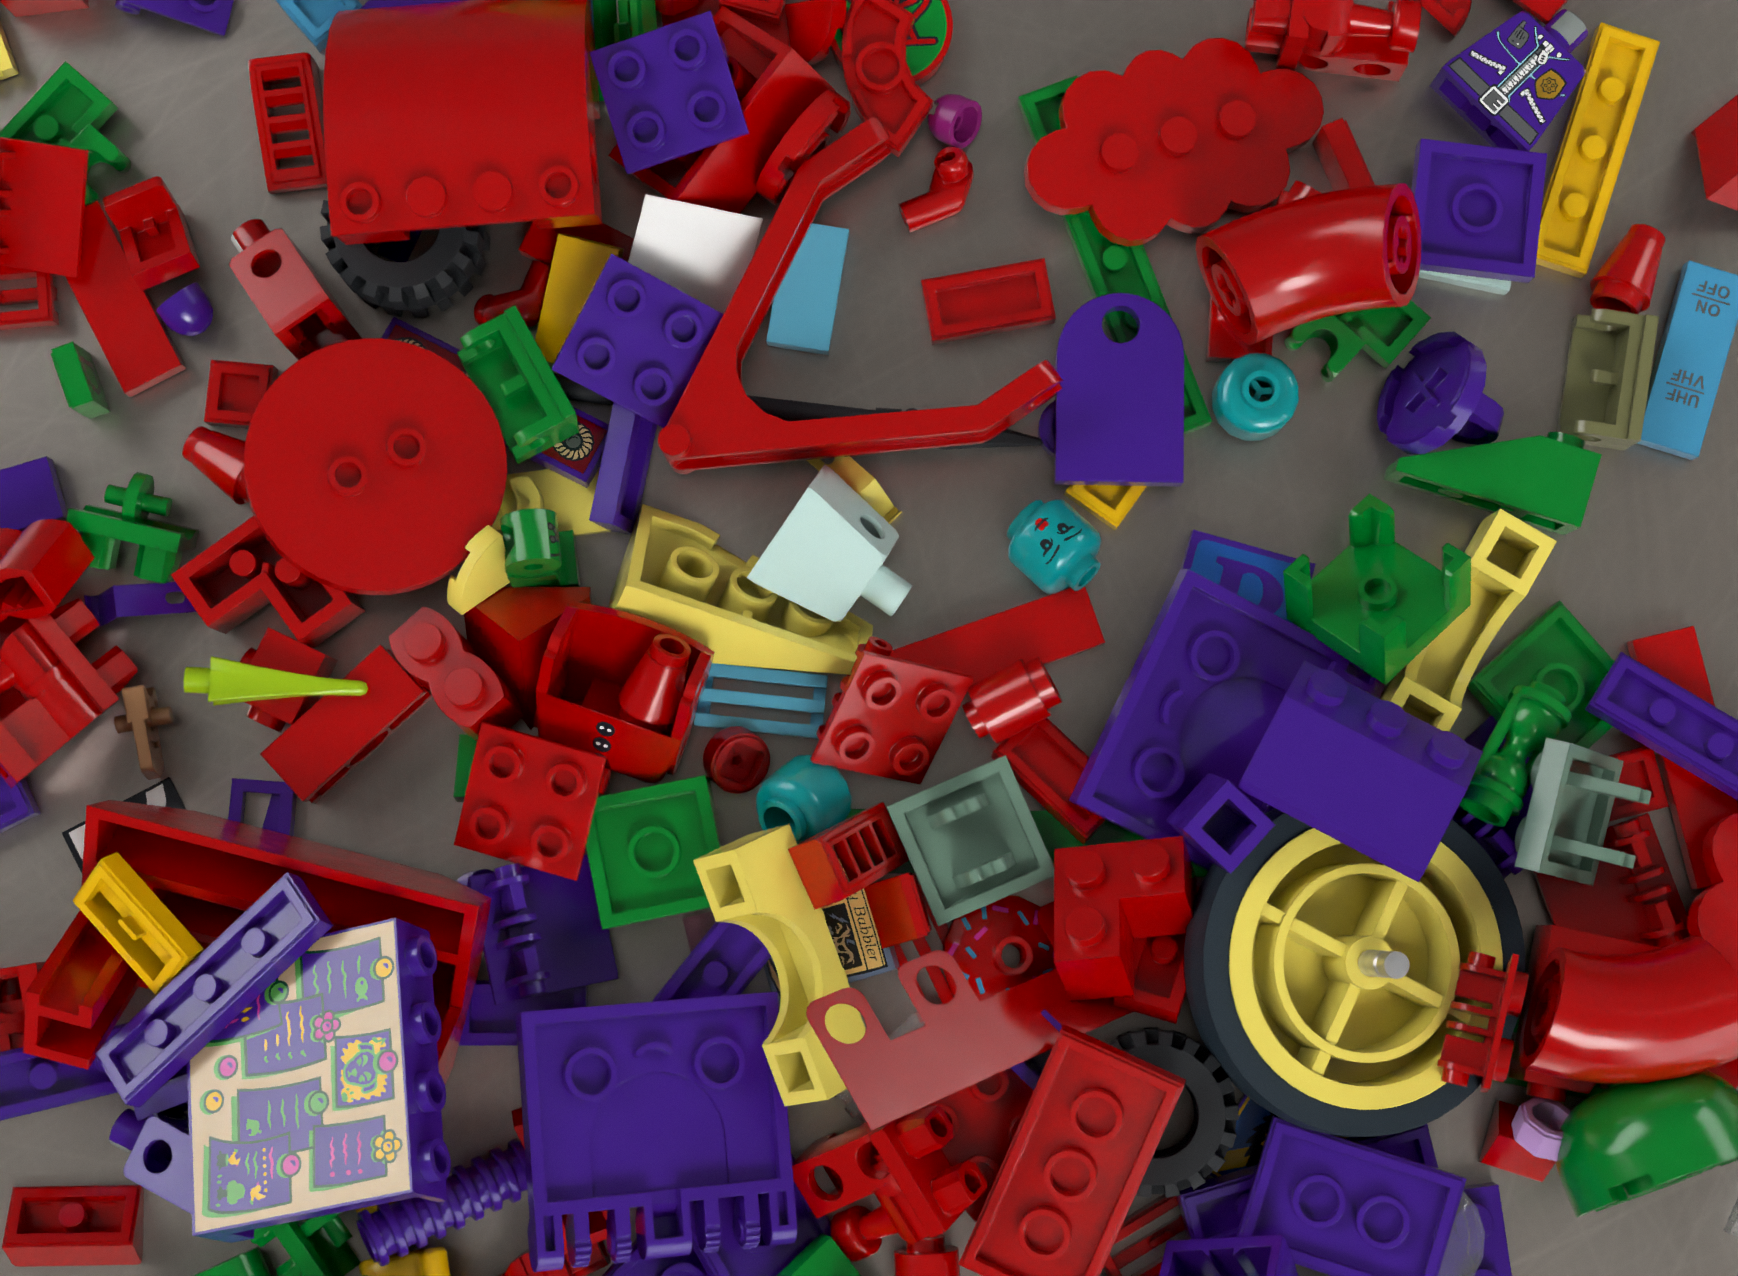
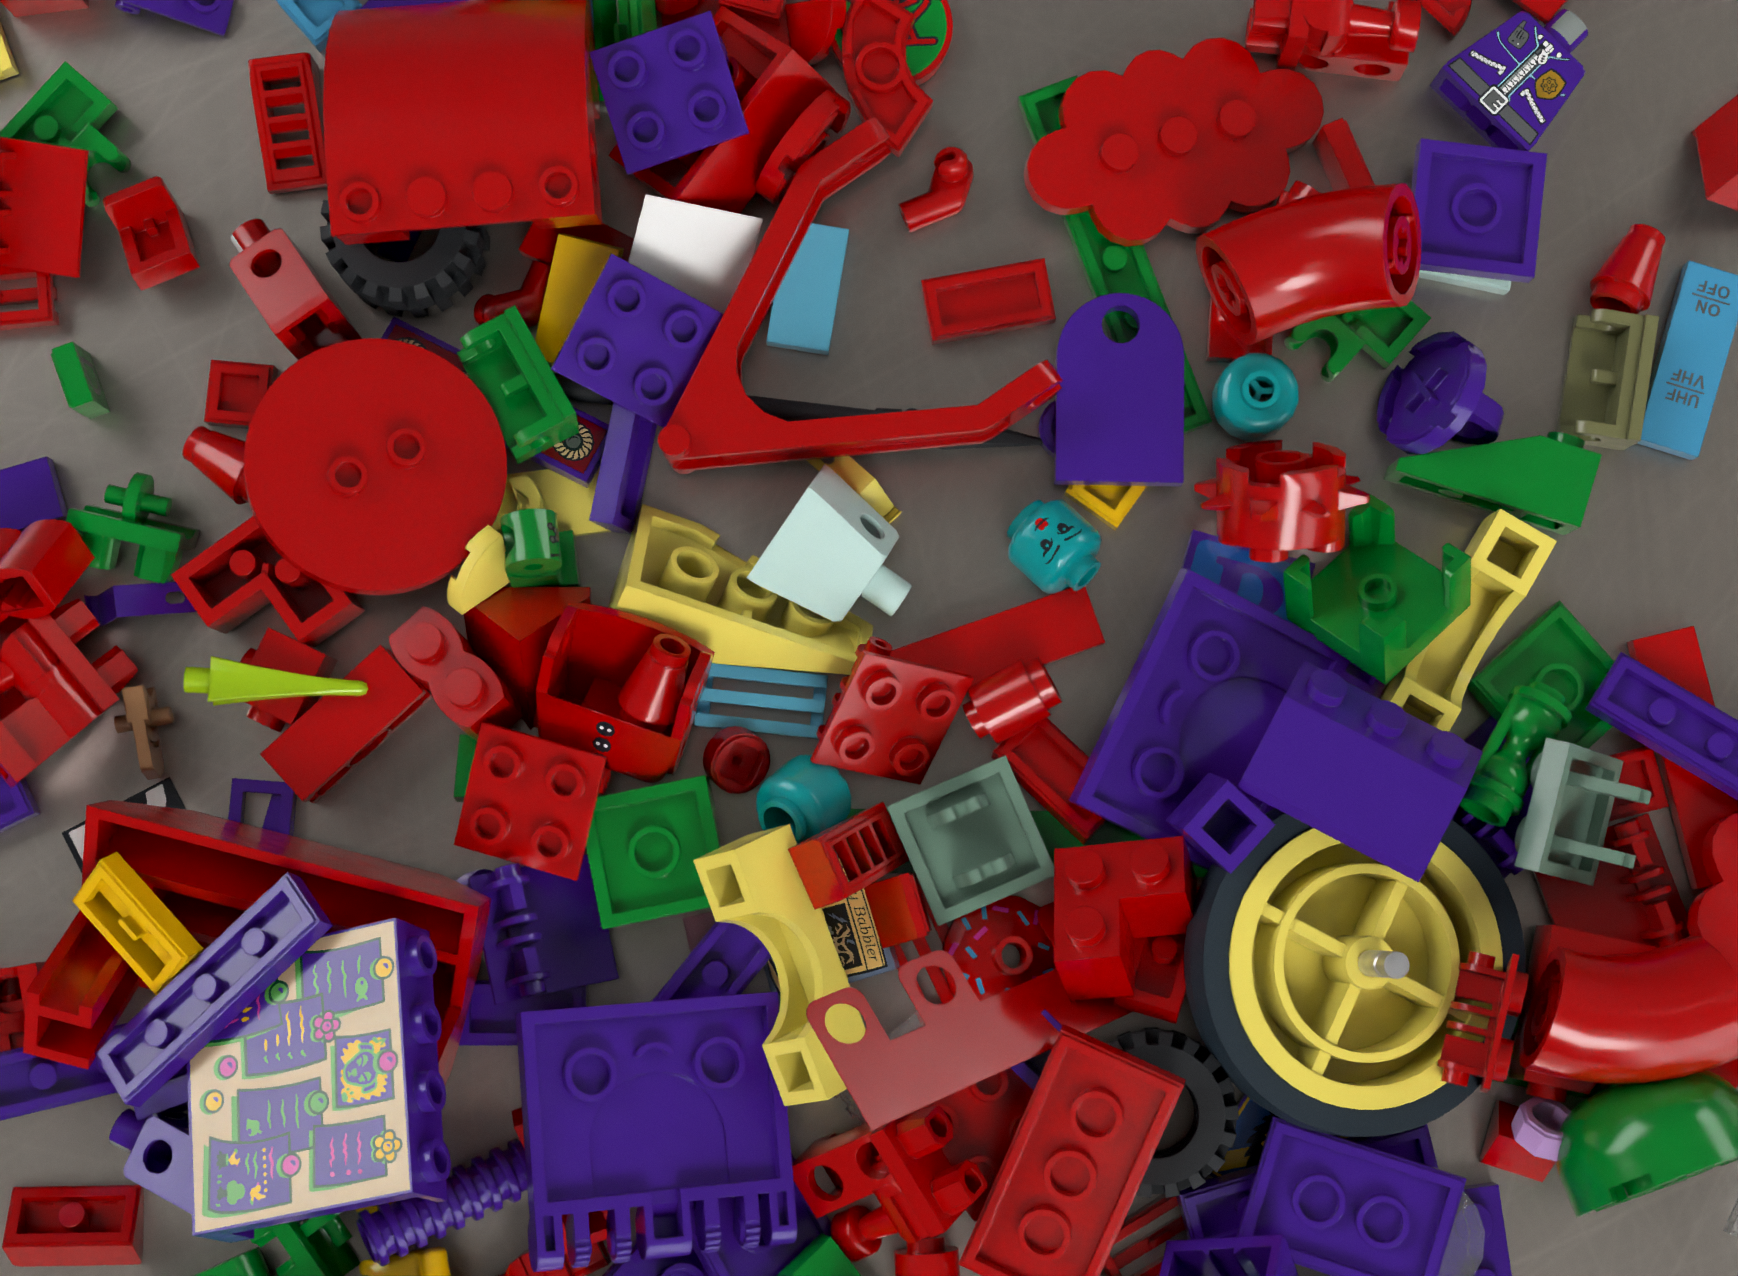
(119, 311): red tile -> none
(187, 311): dark purple hinge -> none
(955, 120): magenta hinge -> none
(1281, 499): none -> red brick
(1592, 147): yellow tile -> none

